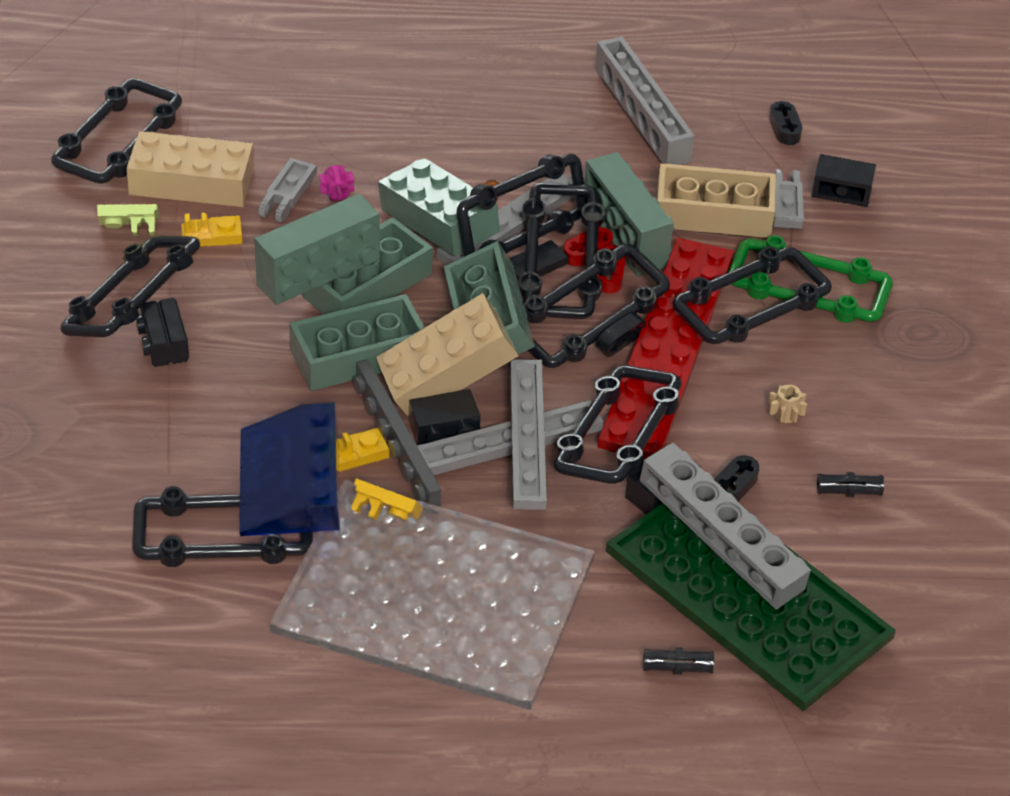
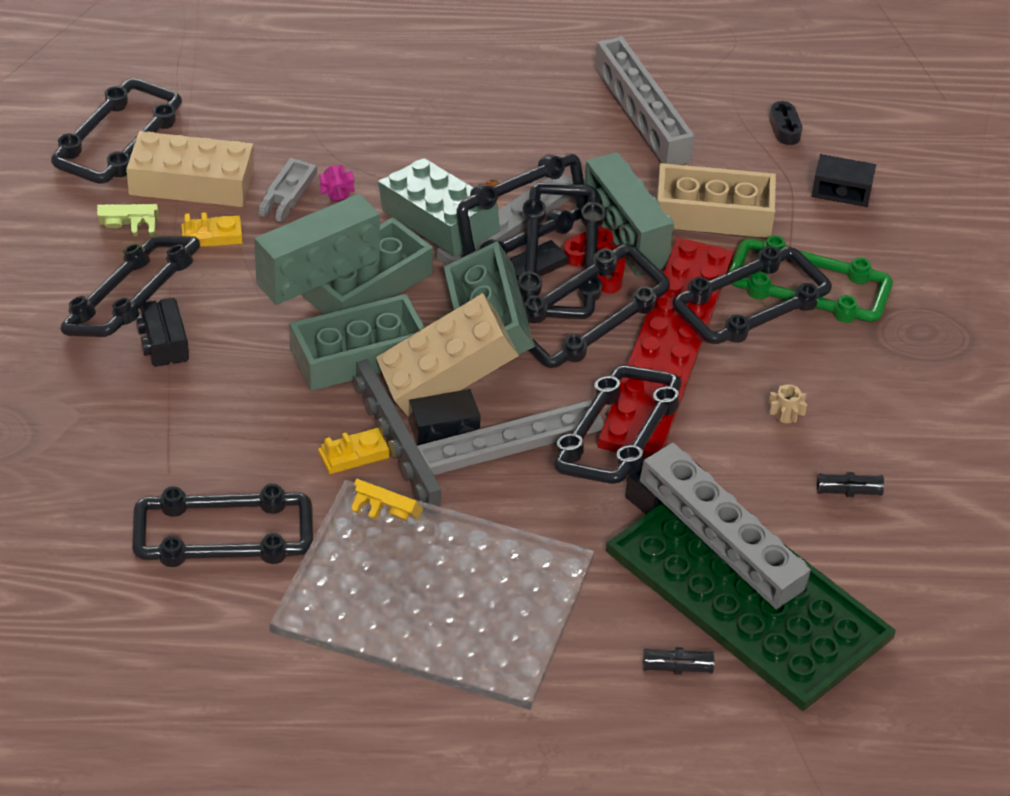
(290, 472): clear blue slope -> none
(527, 435): light grey plate -> none
(620, 334): black beam -> none
(740, 483): black beam -> none
(788, 201): light grey hinge -> none

